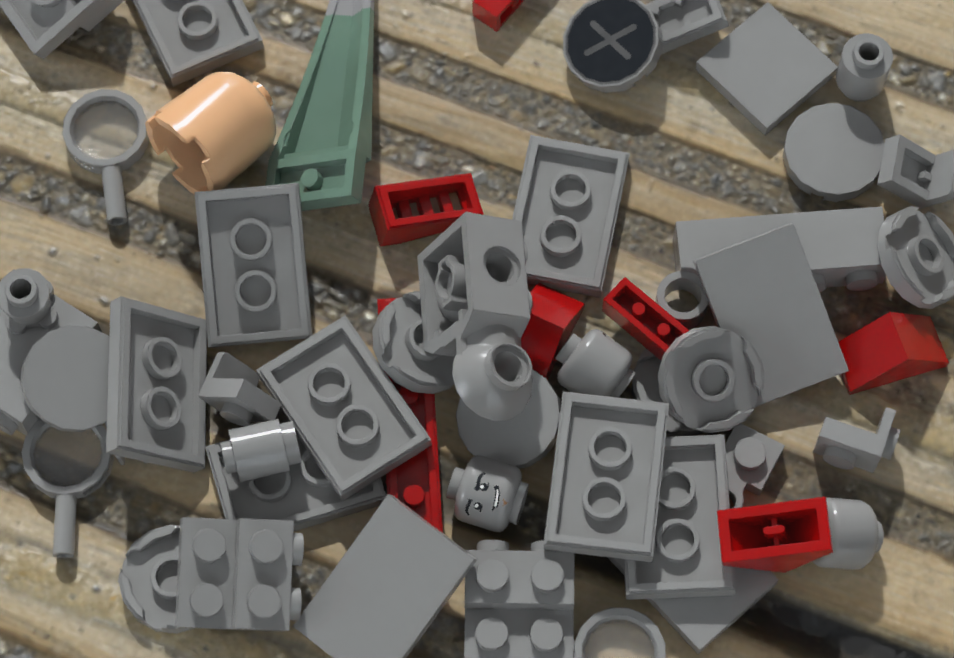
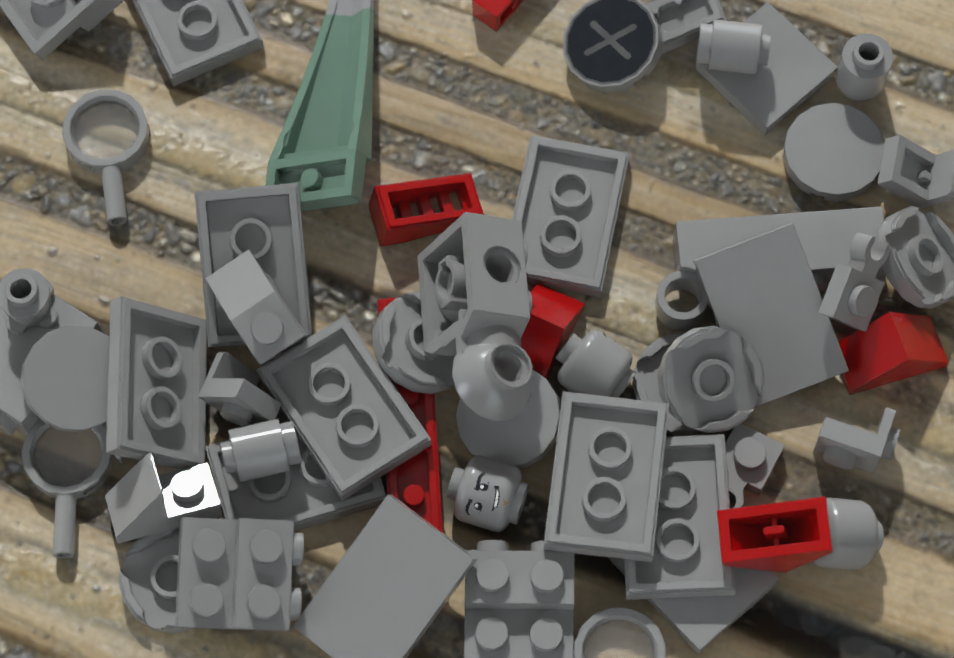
(154, 503): none -> light grey slope
(214, 130): light nougat cylinder -> none
(255, 308): none -> light grey slope
(642, 317): red piece -> none
(732, 46): none -> light grey brick
(853, 288): none -> light grey plate

